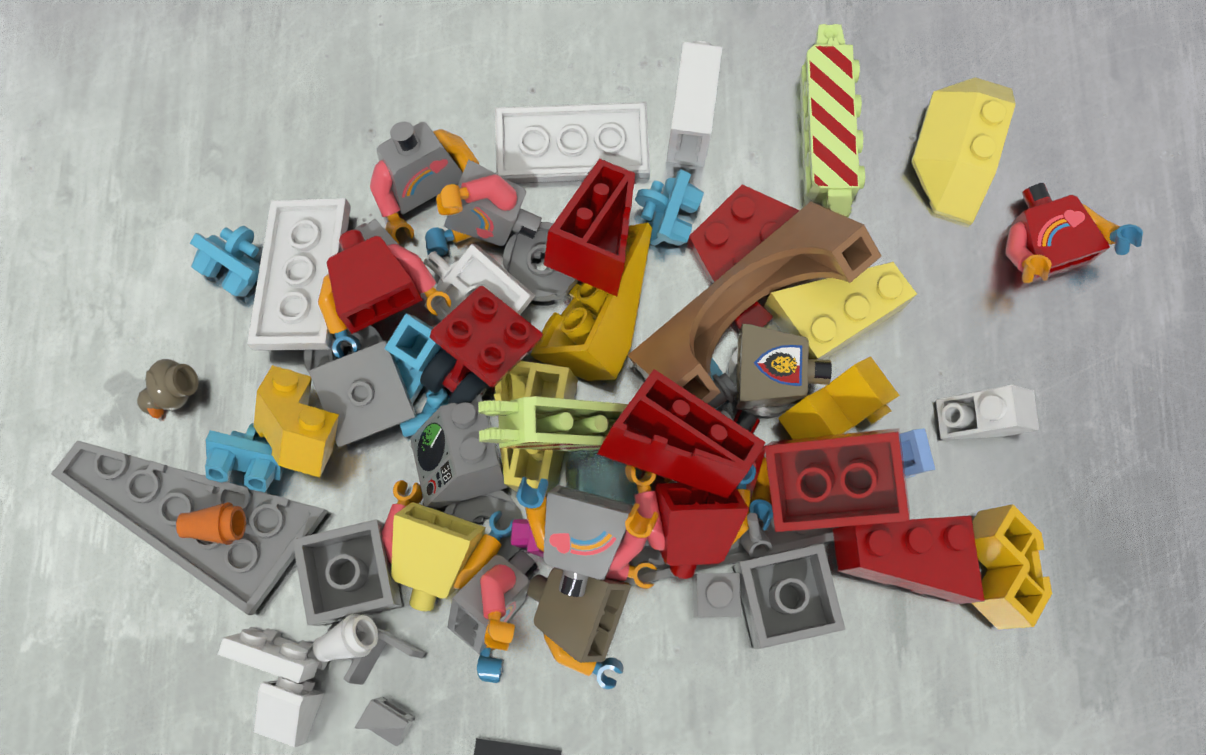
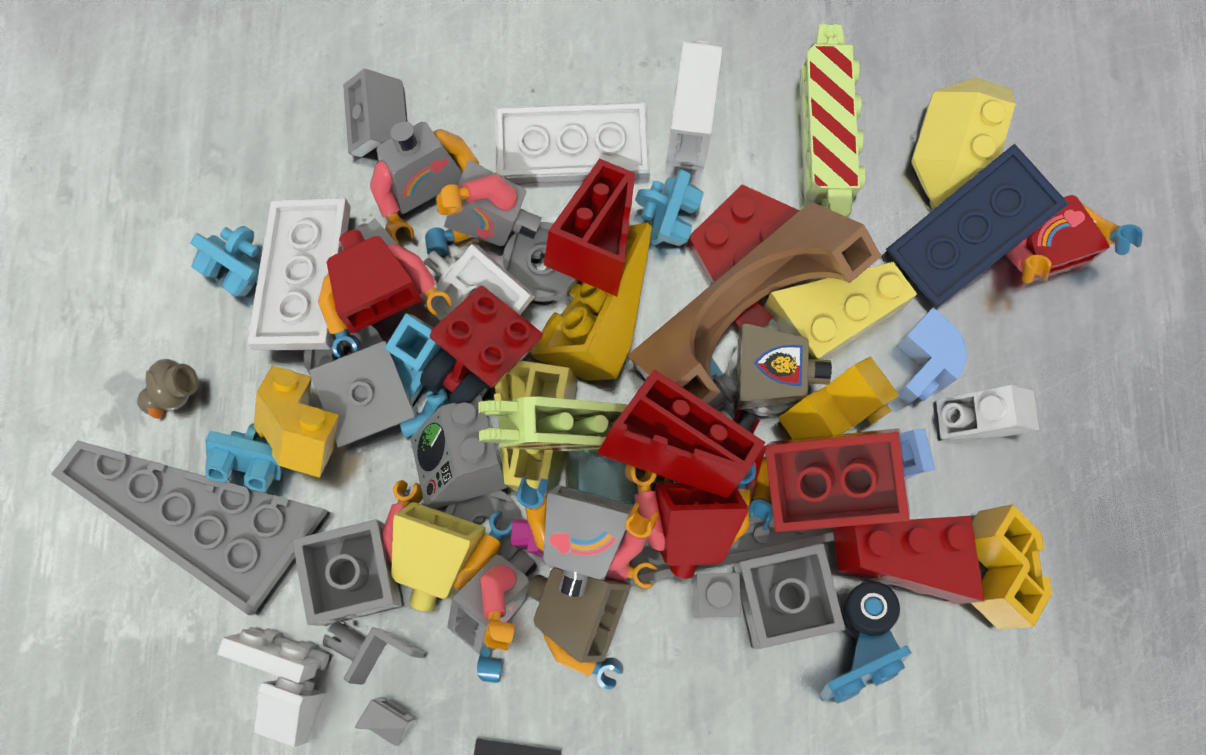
(213, 524): orange cone -> none
(348, 639): white cone -> none
(371, 110): none -> light grey panel
(754, 536): light grey hand -> none
(868, 617): none -> plate
(938, 351): none -> light blue brick
(977, 226): none -> dark blue tile

